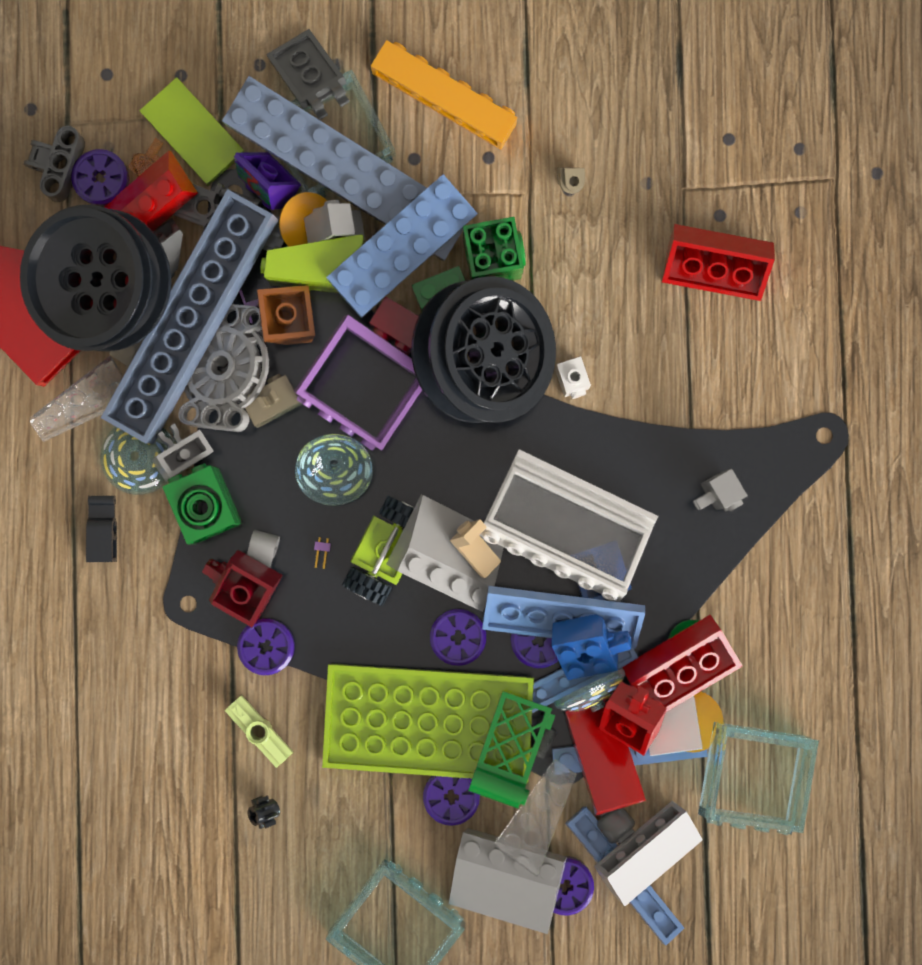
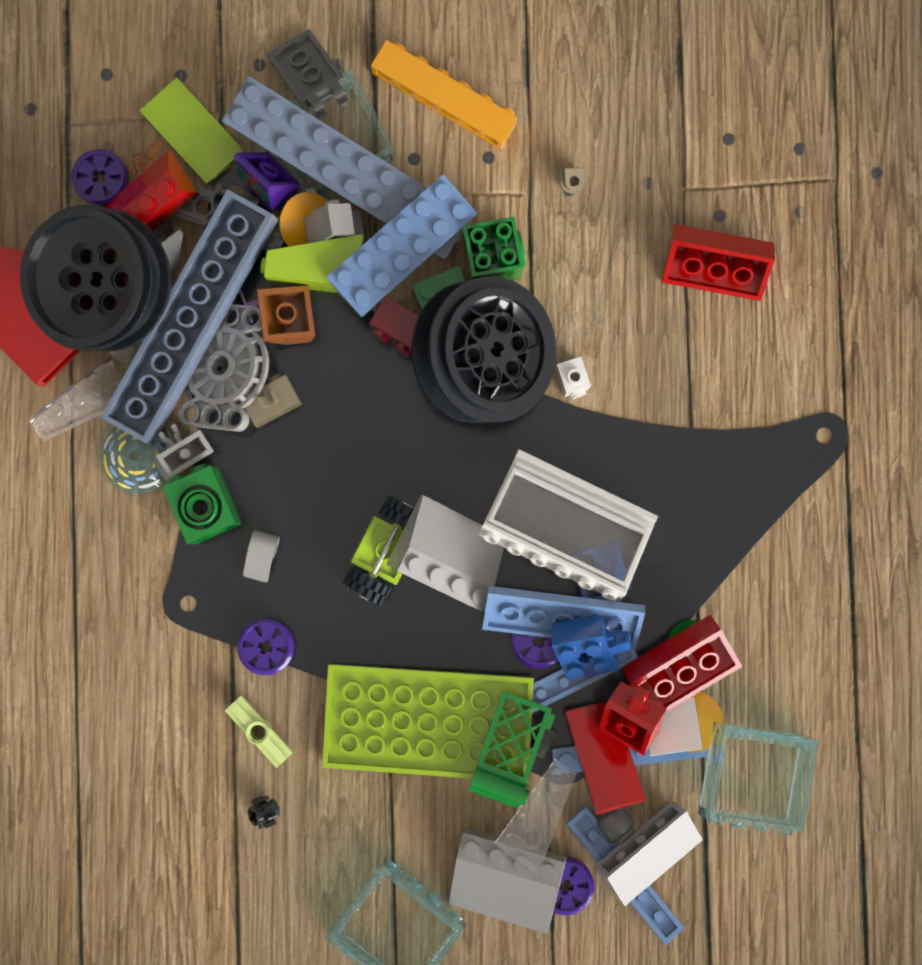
(46, 158): dark grey piece -> none
(101, 529): black piece -> none
(241, 586): dark red hinge -> none
(323, 547): piece -> none
(329, 414): medium lavender window -> none
(333, 483): clear light blue dish -> none
(441, 809): dark purple wheel -> none
(470, 647): dark purple wheel -> none
(474, 548): tan bracket -> none
(591, 695): clear light blue dish -> none
(722, 491): light grey brick -> none

